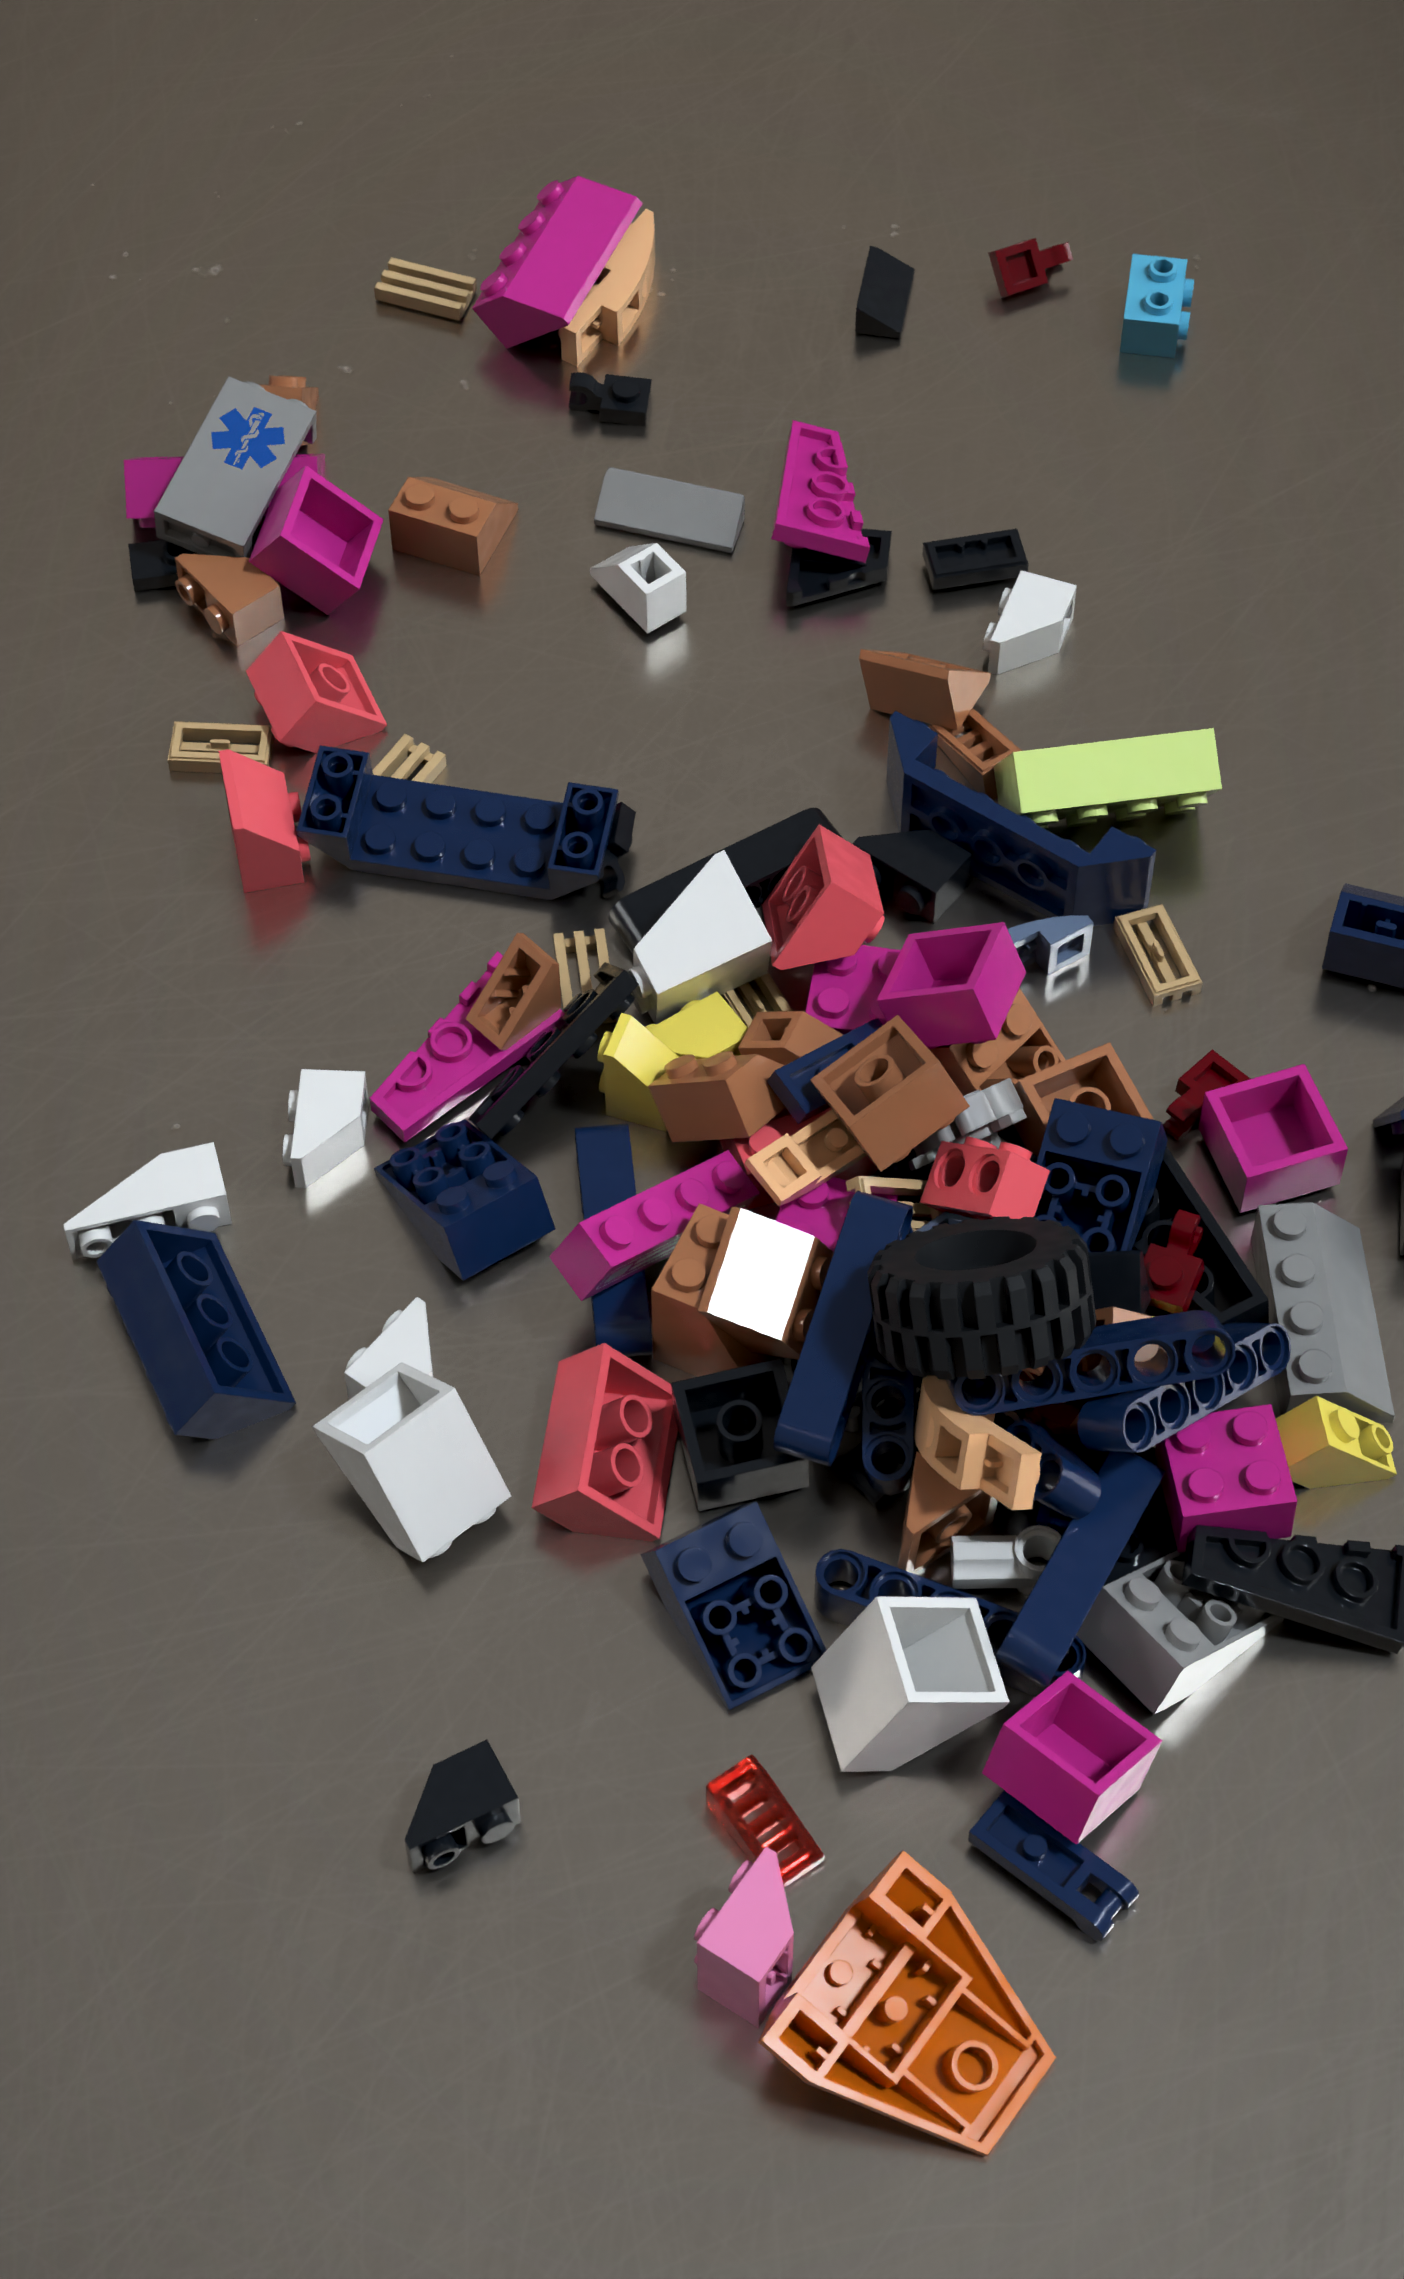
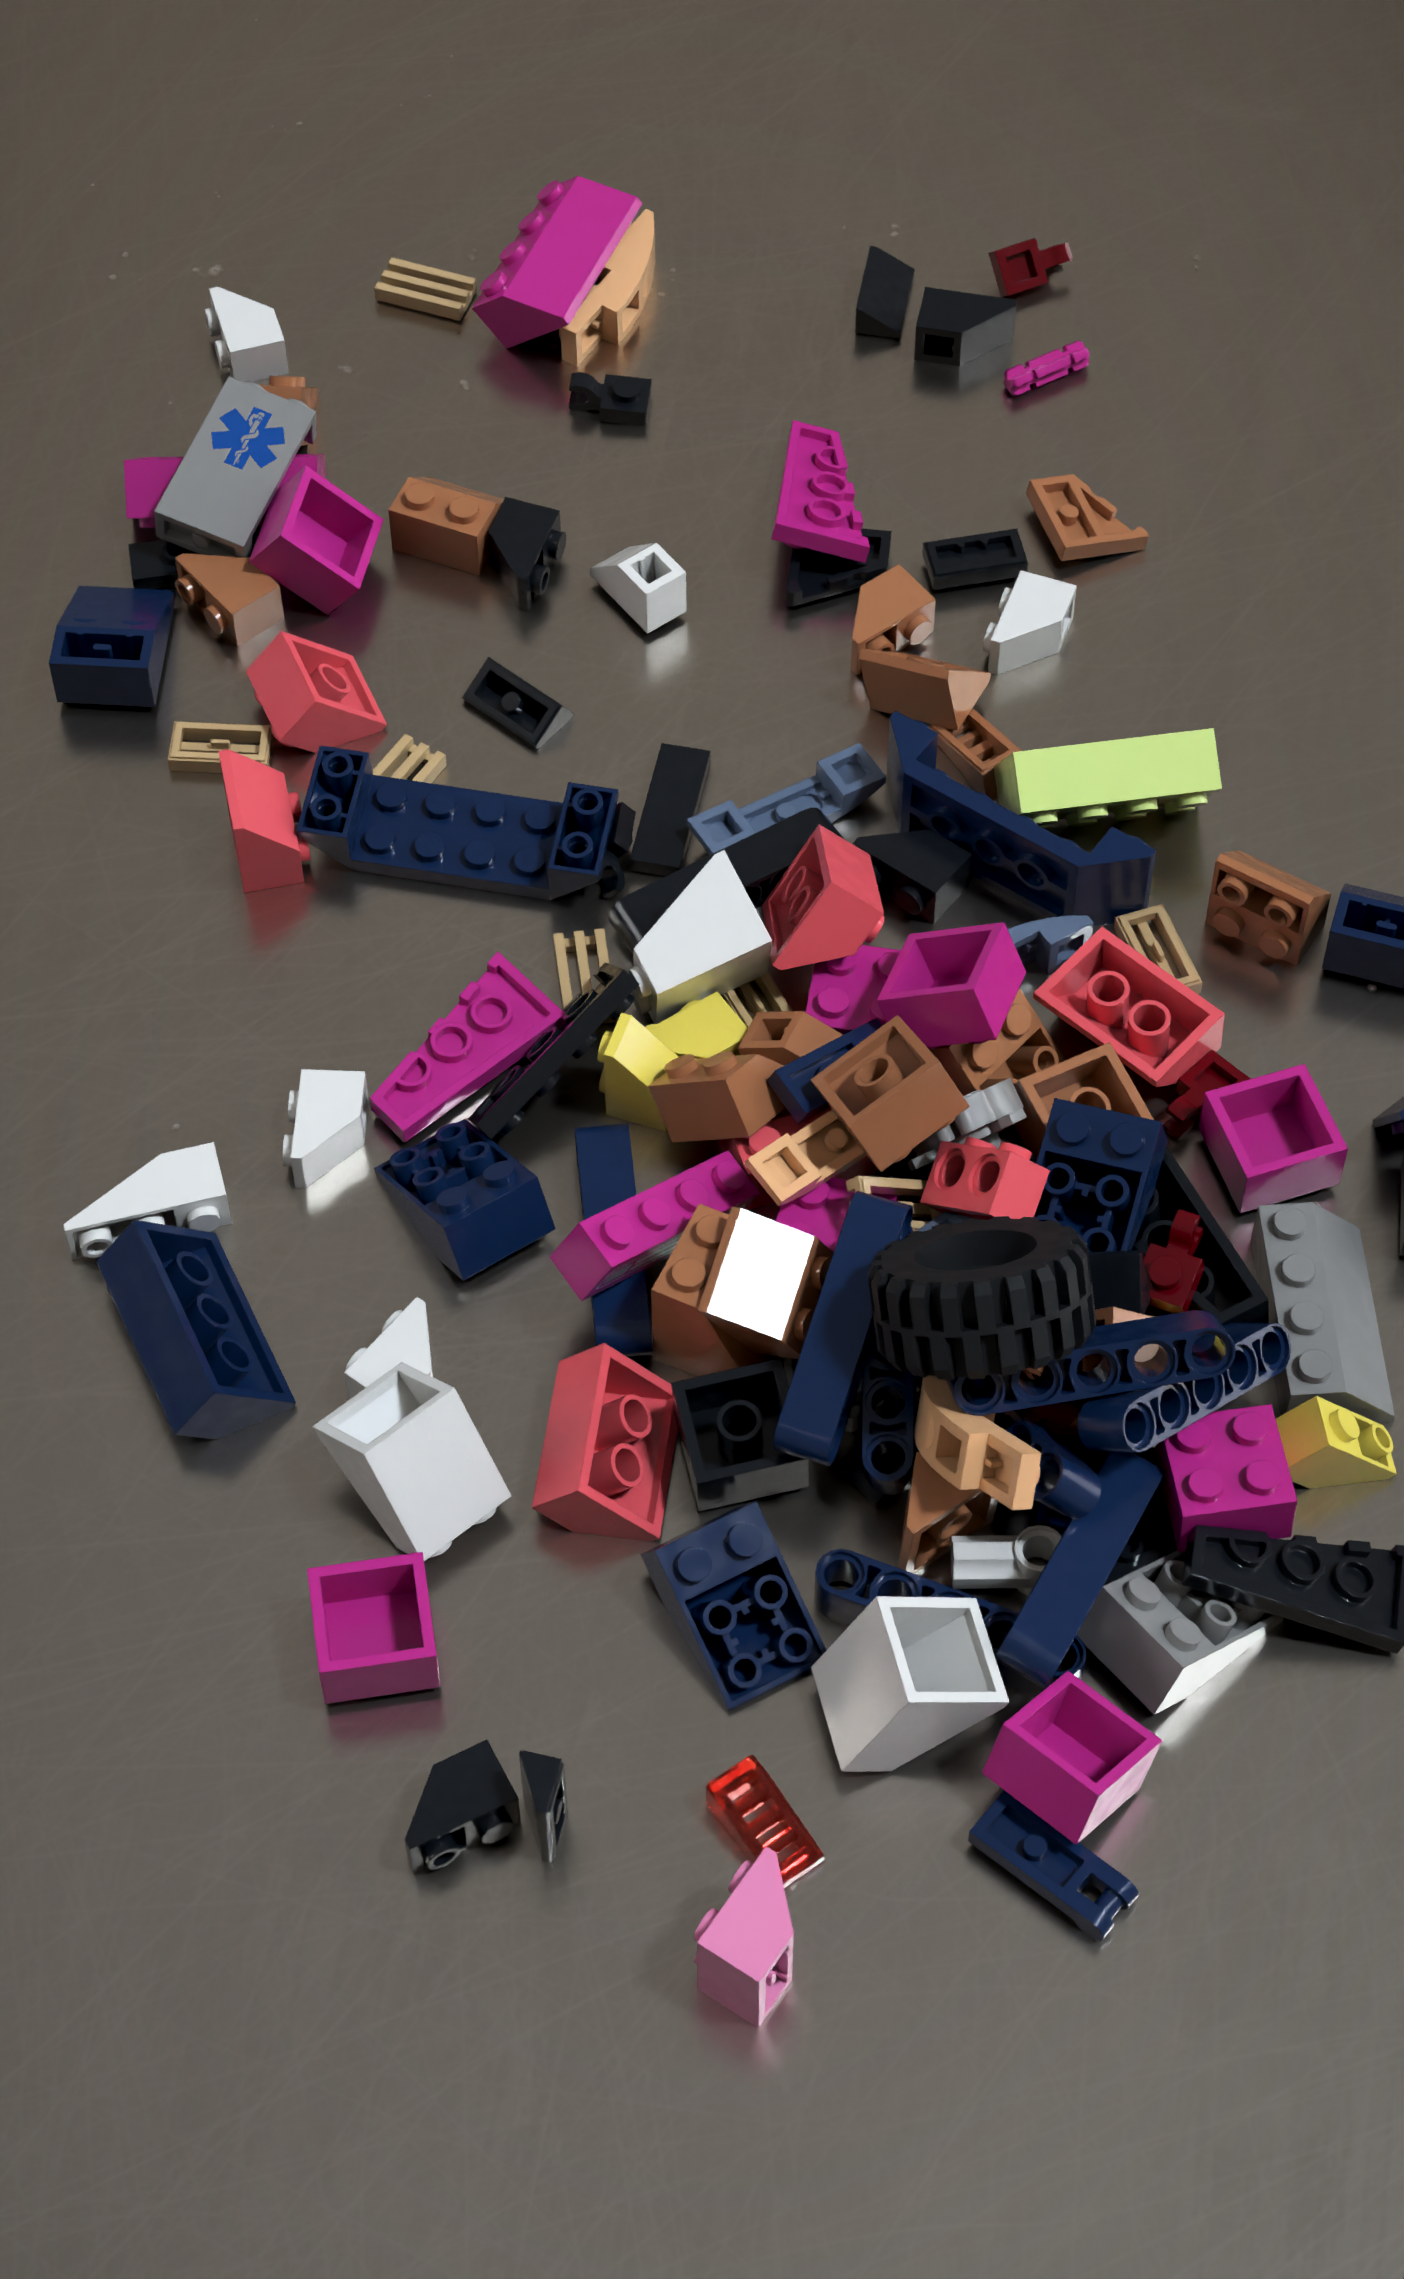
(111, 646): none -> dark blue slope
(247, 335): none -> white slope
(373, 1627): none -> dark pink piece
(516, 704): none -> black slope
(518, 994): nougat slope -> none
(523, 546): none -> black slope
(544, 1799): none -> black slope
(670, 509): light grey slope -> none
(670, 801): none -> black tile
(836, 789): none -> sand blue slope
(891, 614): none -> nougat slope
(911, 2015): orange wedge -> none
(961, 326): none -> black slope
(1046, 368): none -> dark pink axle
(1079, 520): none -> nougat wing
(1136, 1006): none -> coral slope
(1154, 306): medium azure brick -> none
(1265, 906): none -> nougat slope

